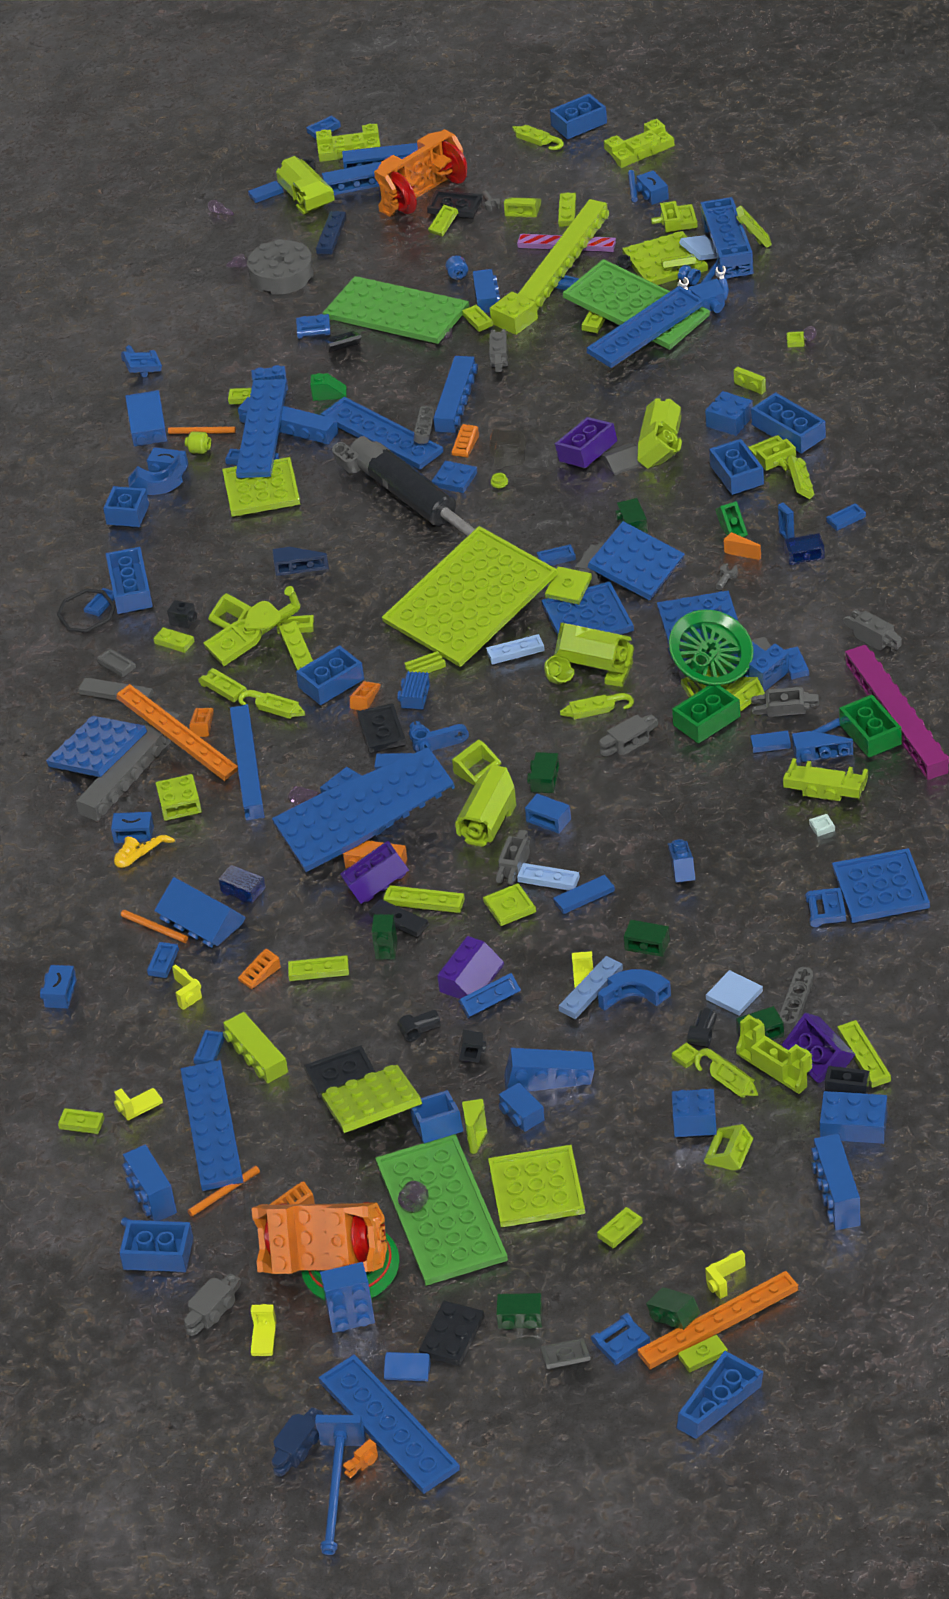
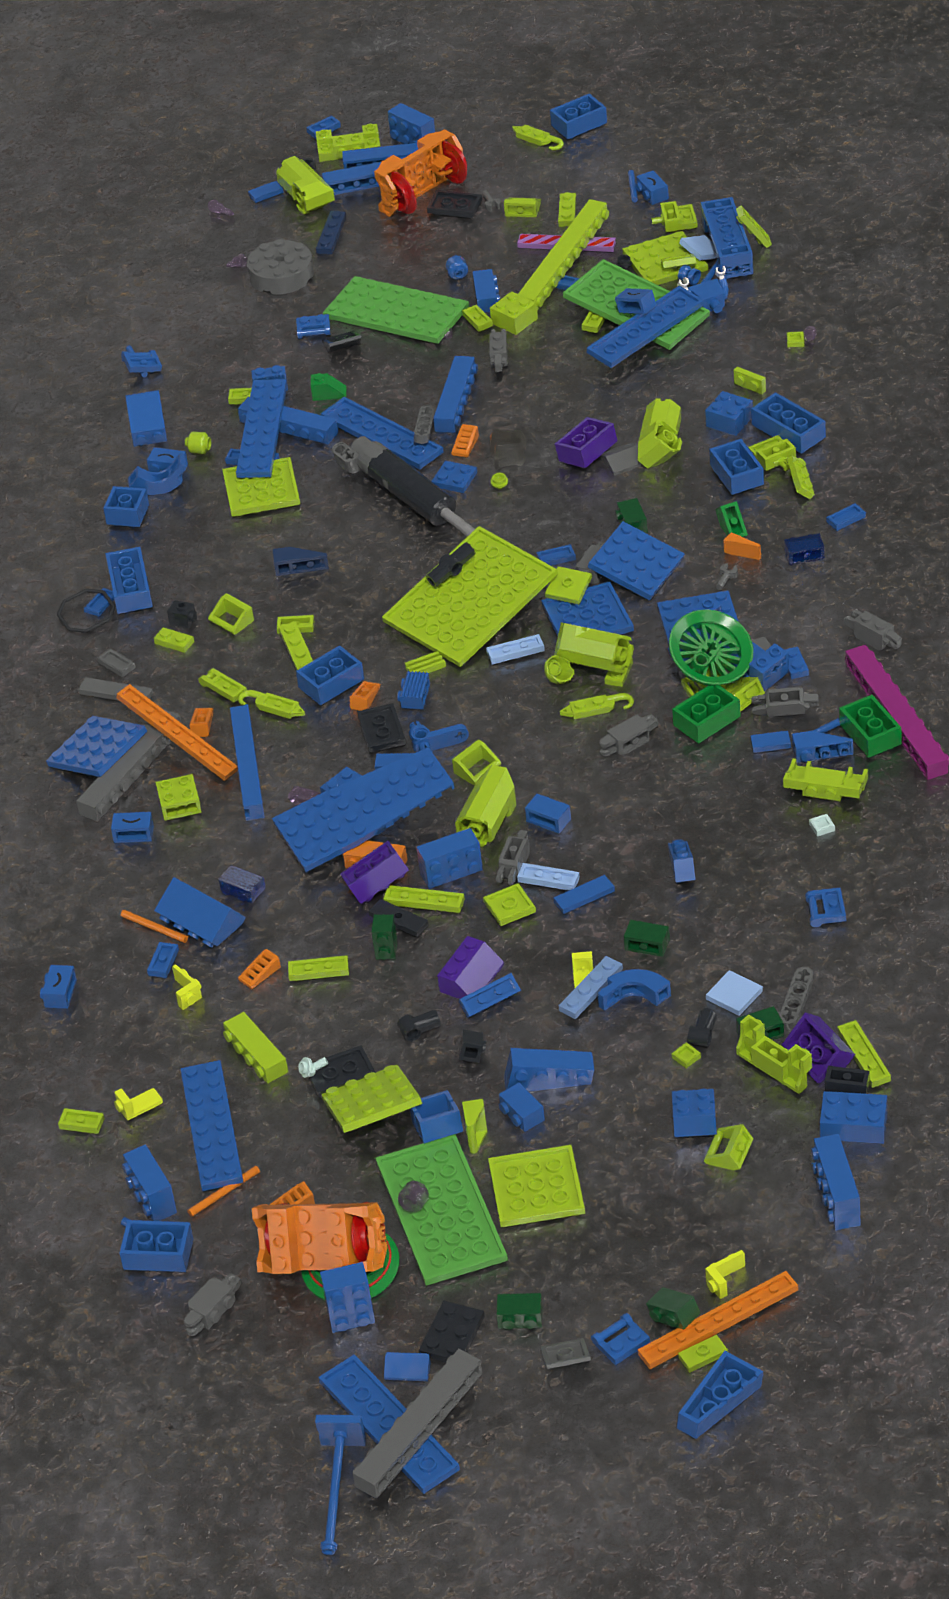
(131, 852): yellow piece -> none
(209, 430): orange bar -> none
(209, 1047): blue tile -> none
(247, 632): lime plate -> none
(264, 1330): neon yellow bracket -> none
(295, 1441): dark blue hinge -> none
(308, 1068): none -> light aqua plate
(363, 1457): orange plate -> none
(409, 124): none -> blue brick
(417, 1423): none -> dark grey brick
(443, 220): lime plate -> none
(449, 858): none -> blue brick
(450, 564): none -> black piece
(543, 772): dark green brick -> none
(619, 1227): lime plate -> none
(635, 301): none -> blue brick
(640, 146): lime bracket -> none
(727, 1073): lime plate -> none
(786, 521): blue tile -> none
(880, 885): blue plate -> none

